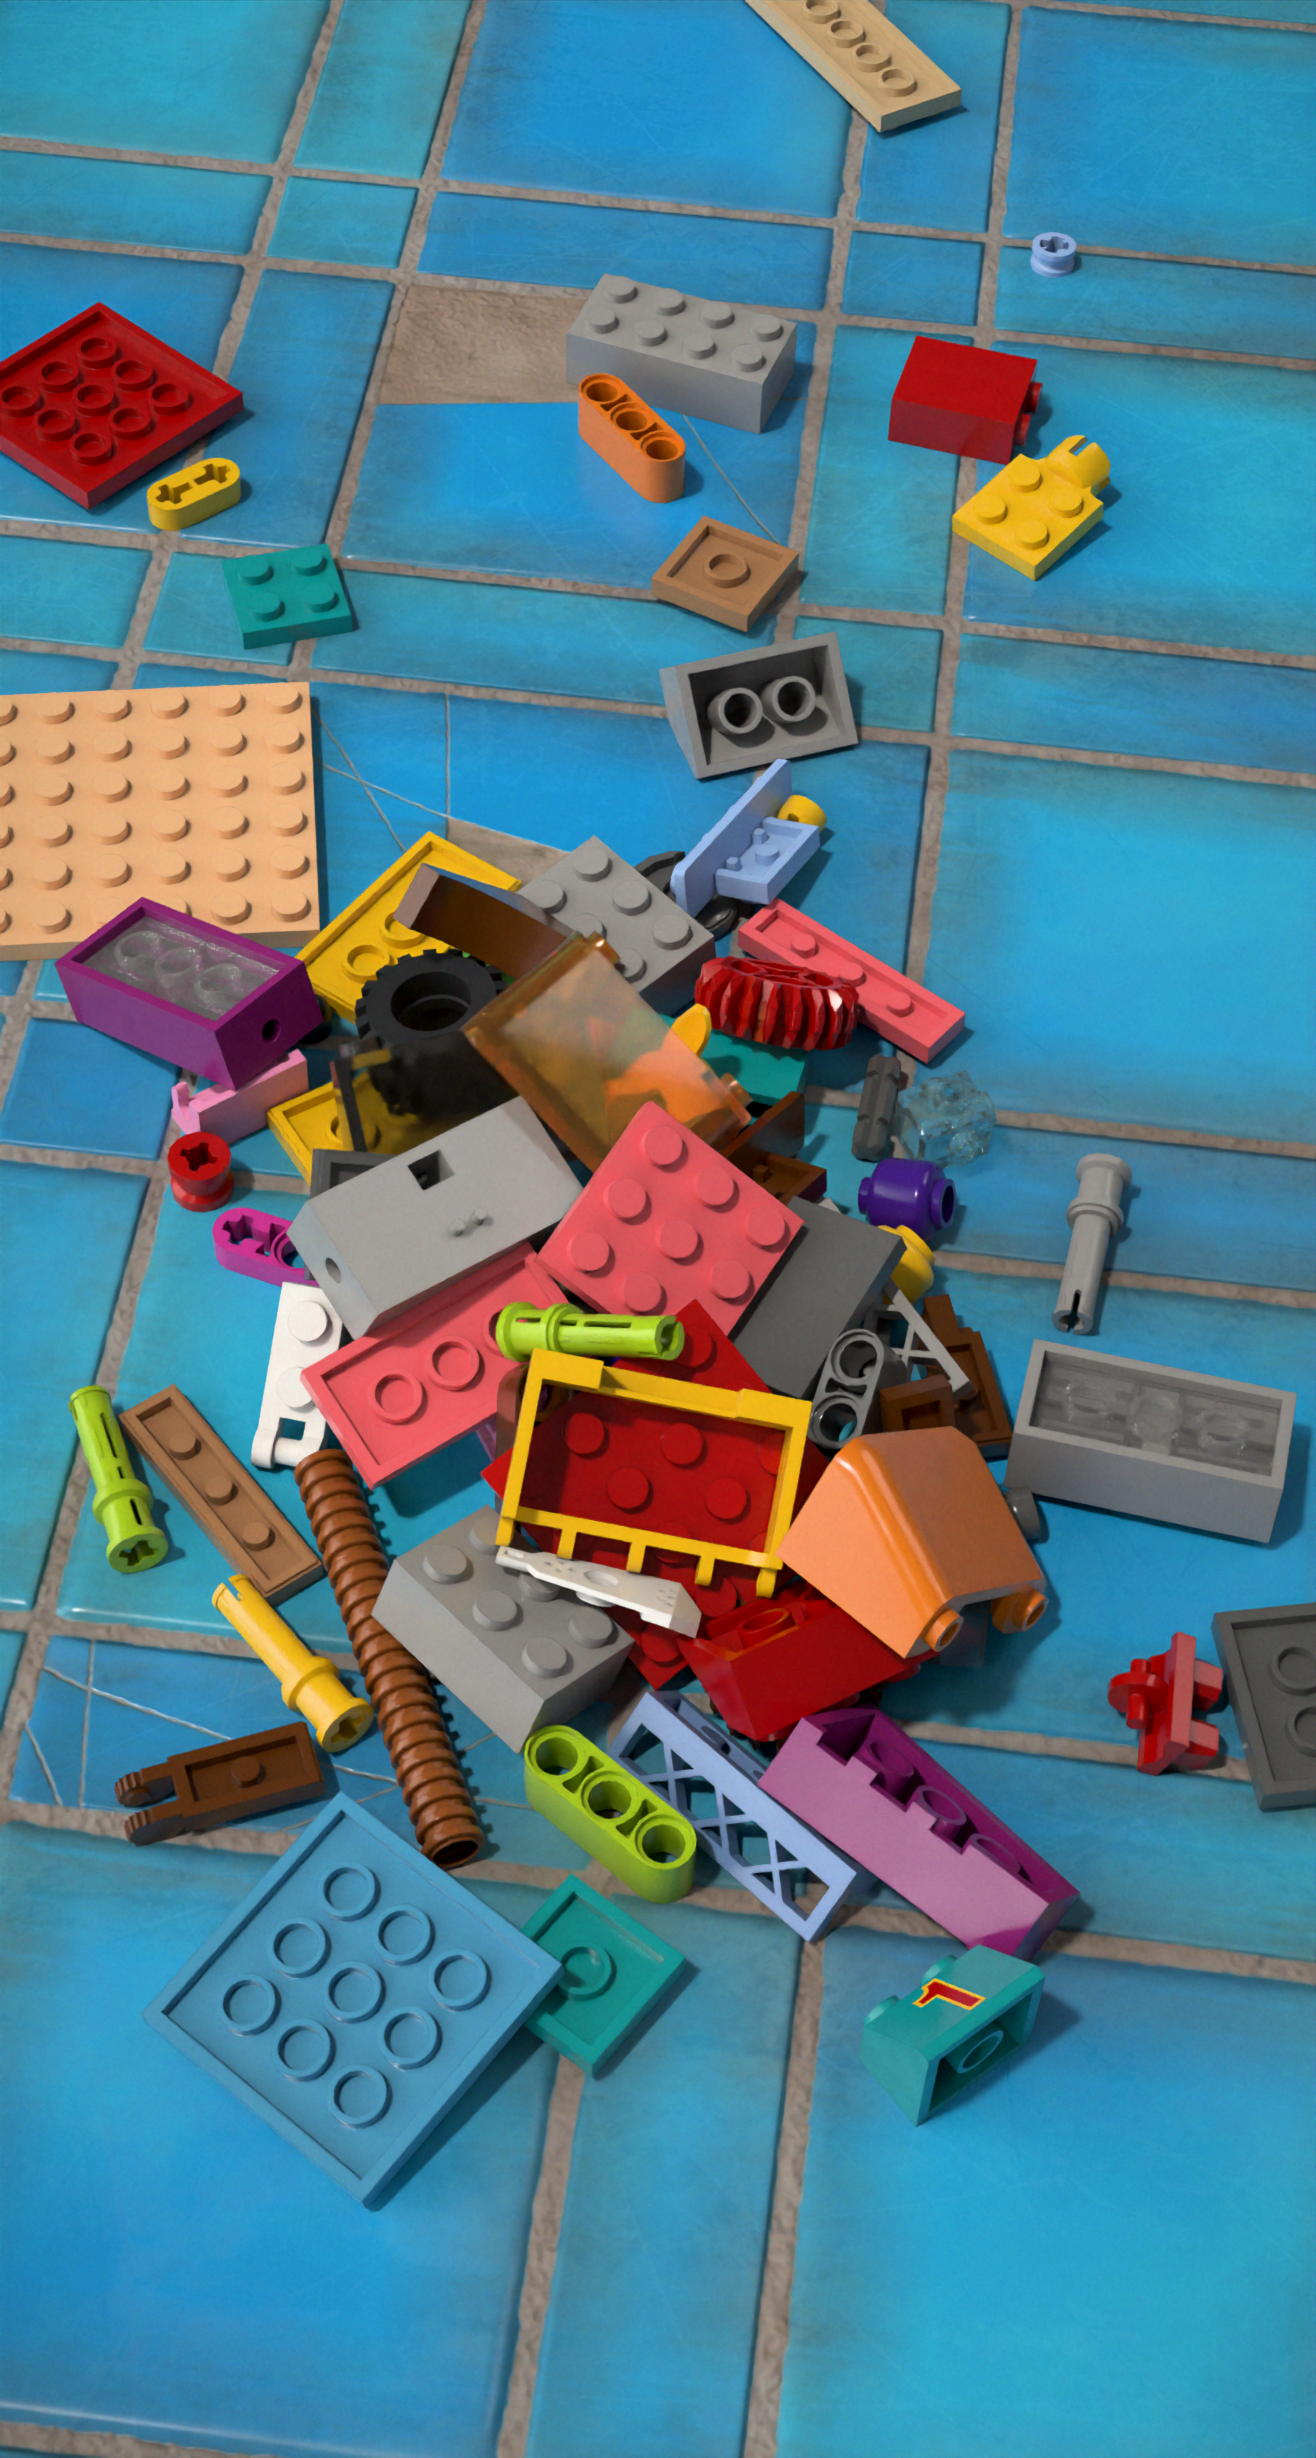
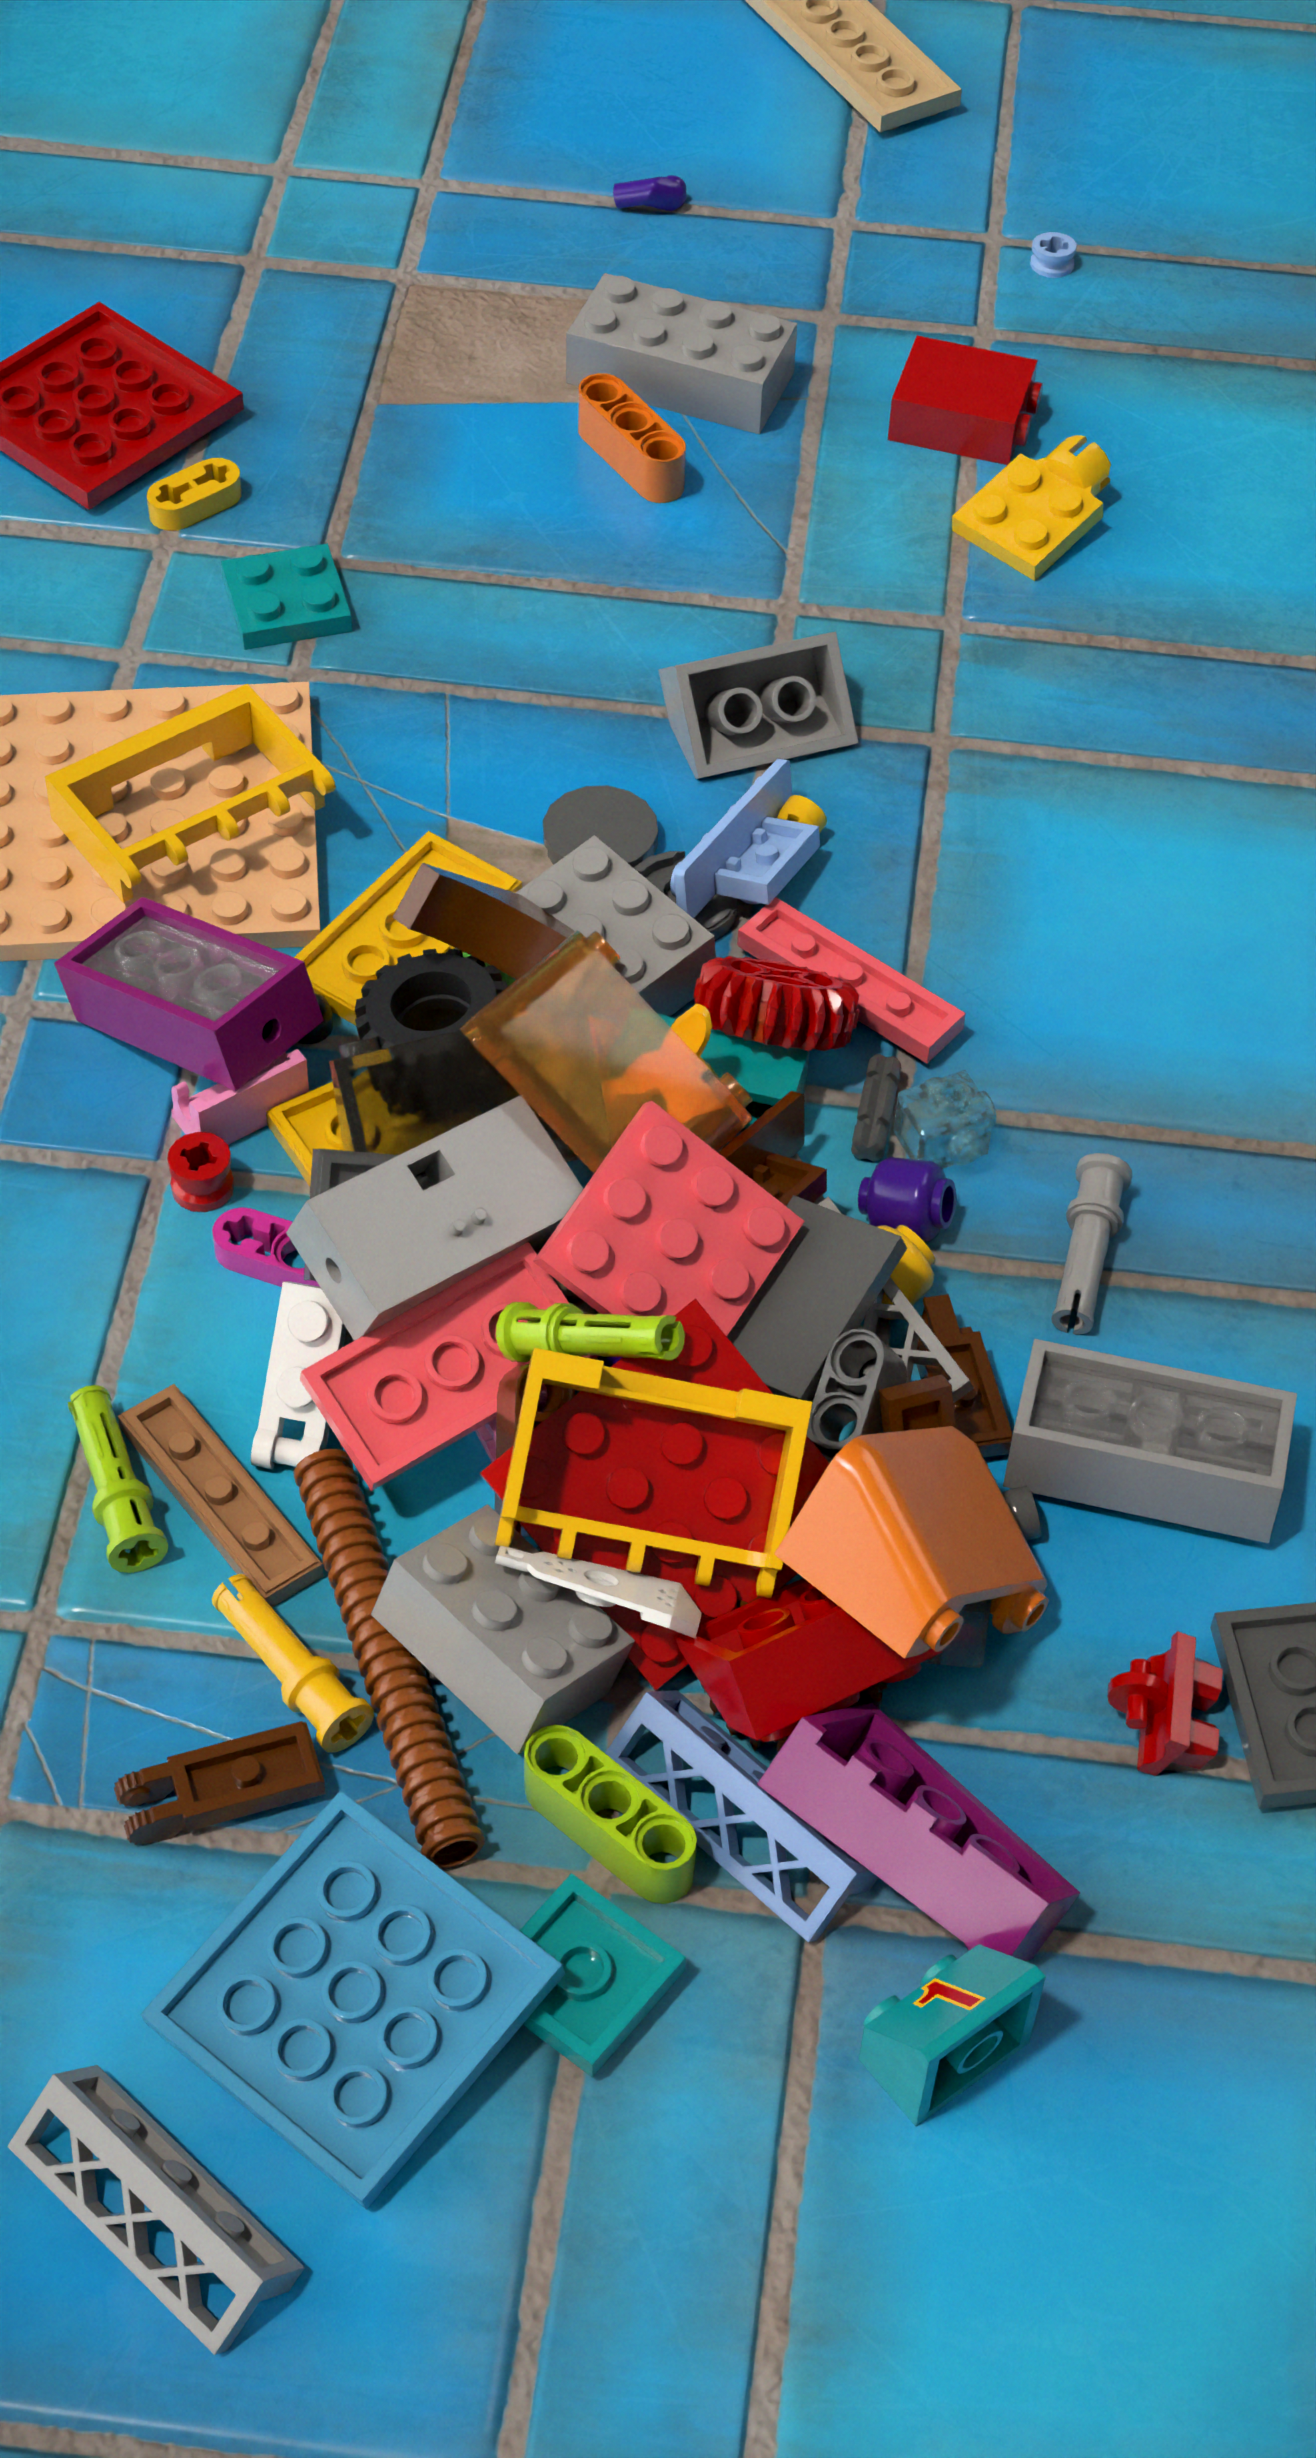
(173, 2187): none -> light grey fence
(221, 728): none -> yellow hinge
(607, 812): none -> dark grey tile
(657, 192): none -> dark purple arm
(724, 573): medium nougat plate -> none

